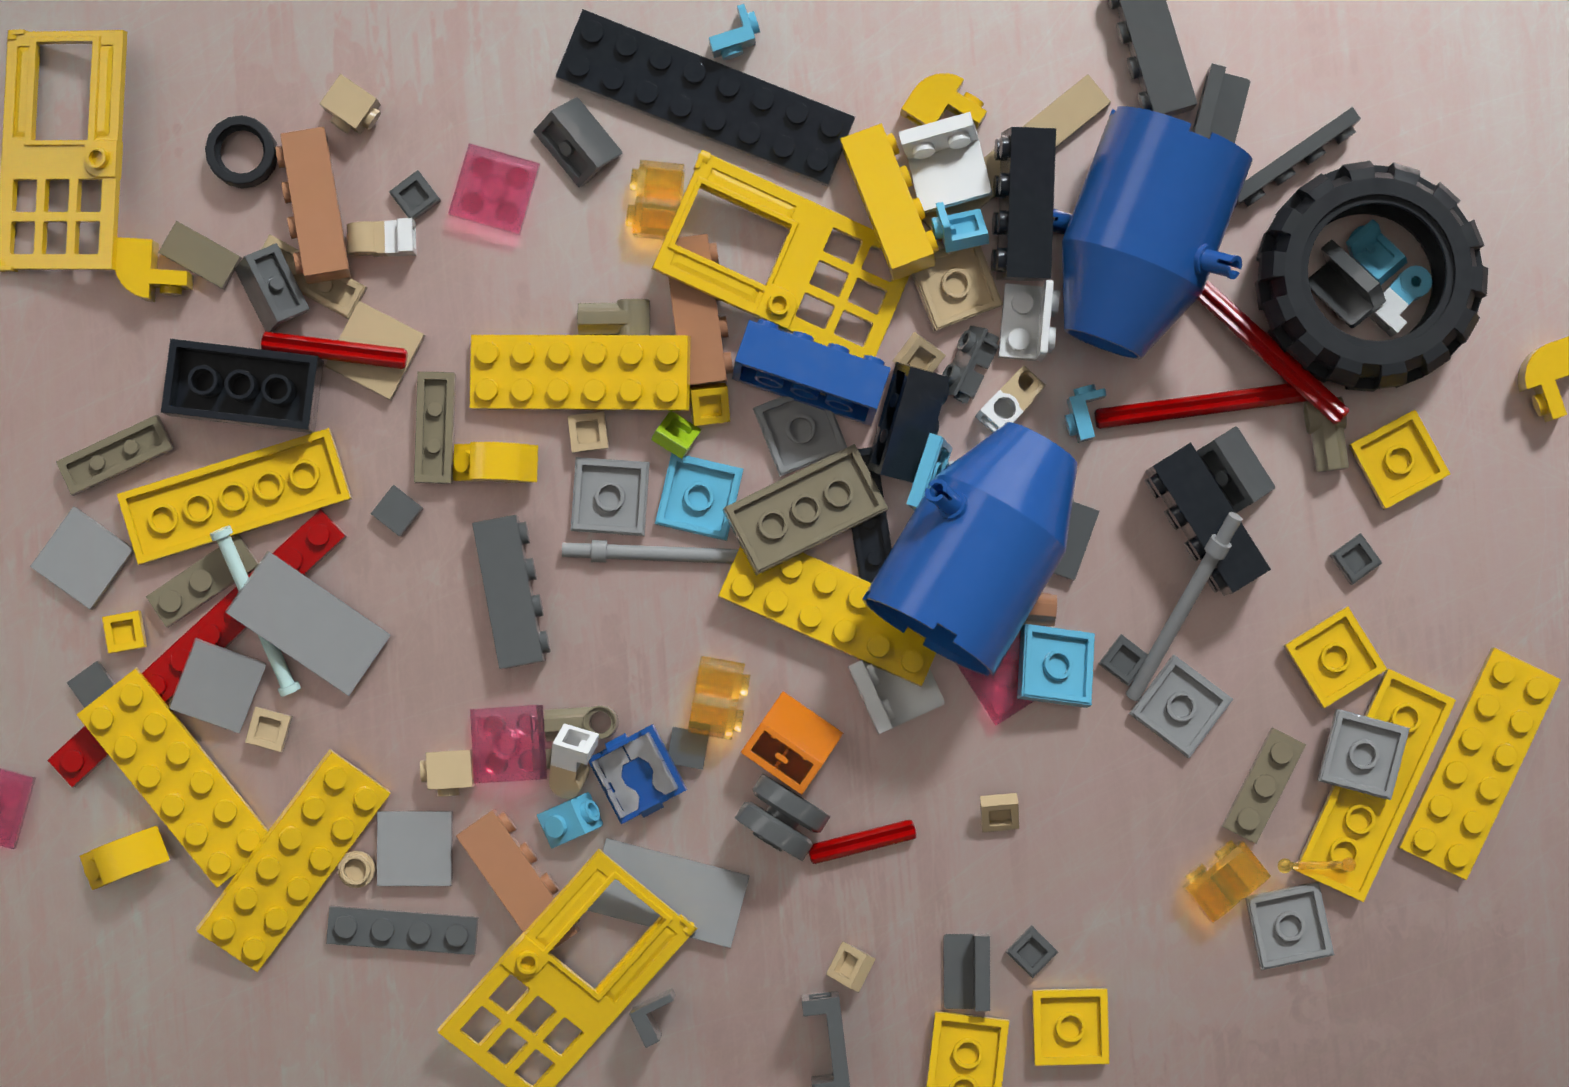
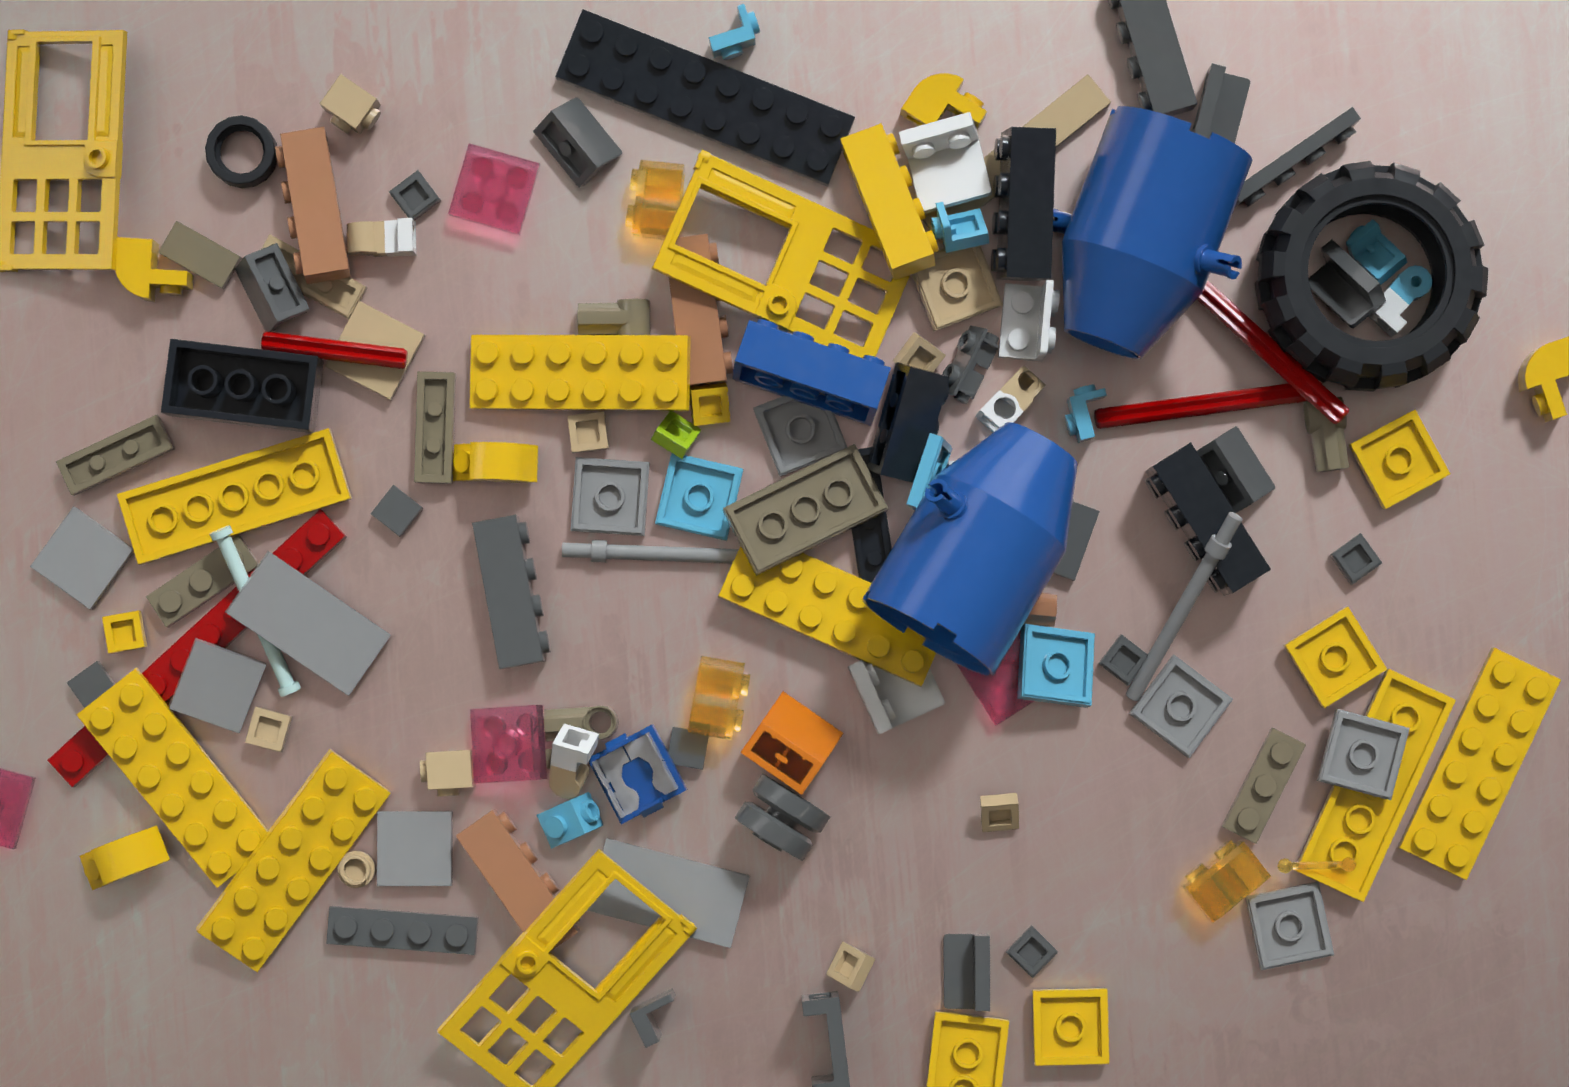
(862, 841): red axle -> none

